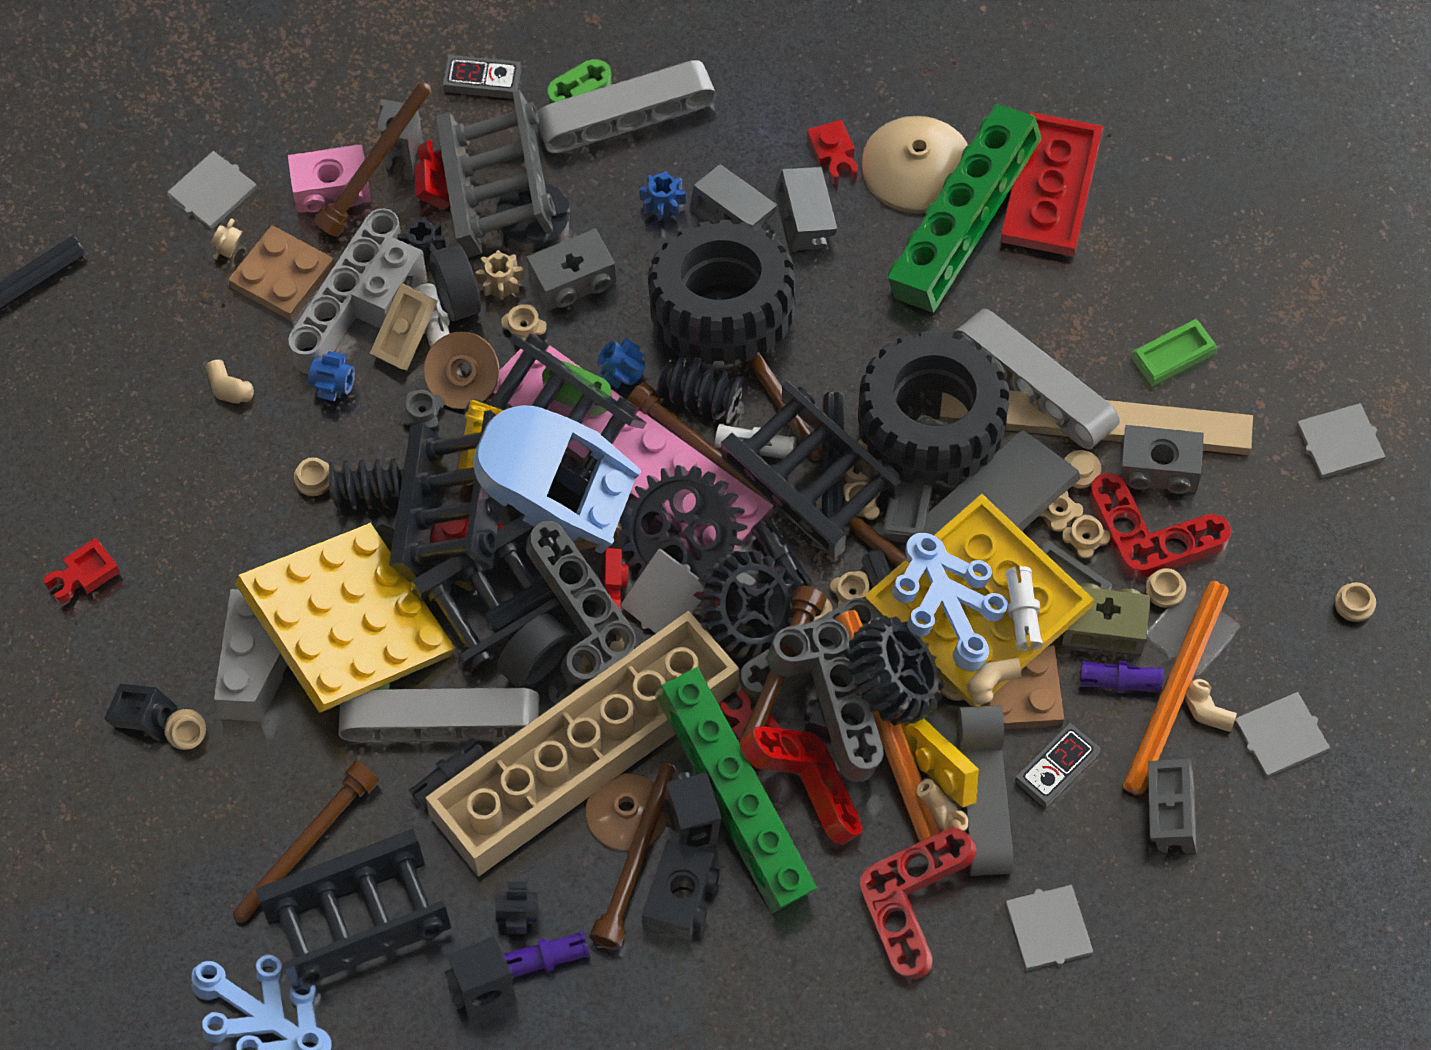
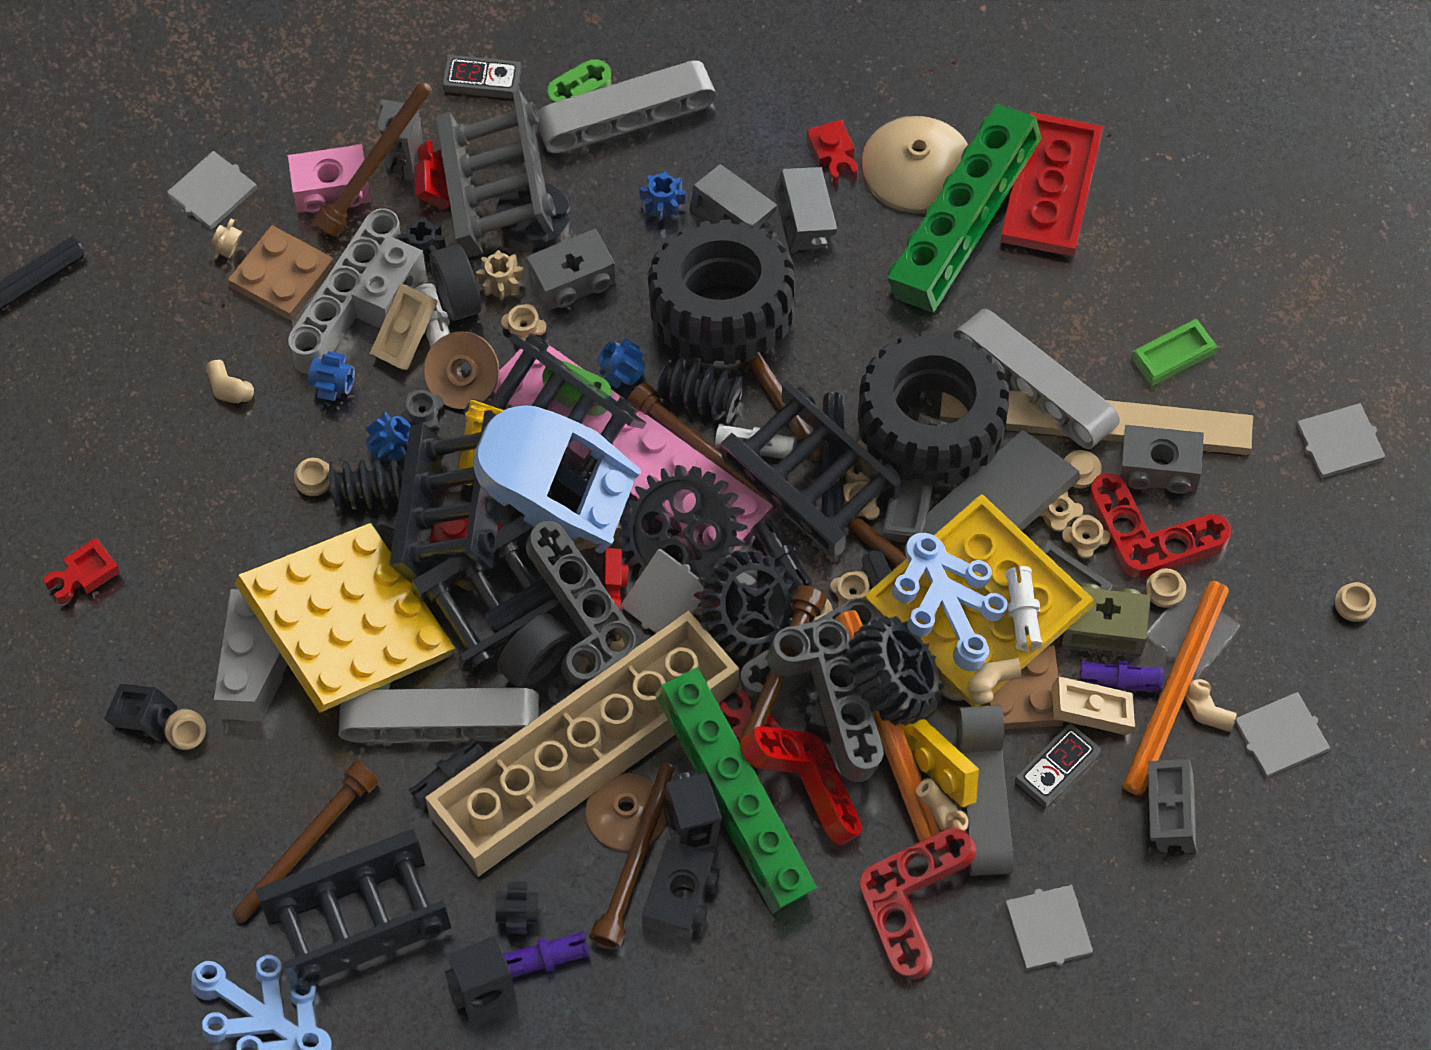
(388, 437): none -> blue gear
(1093, 705): none -> tan plate

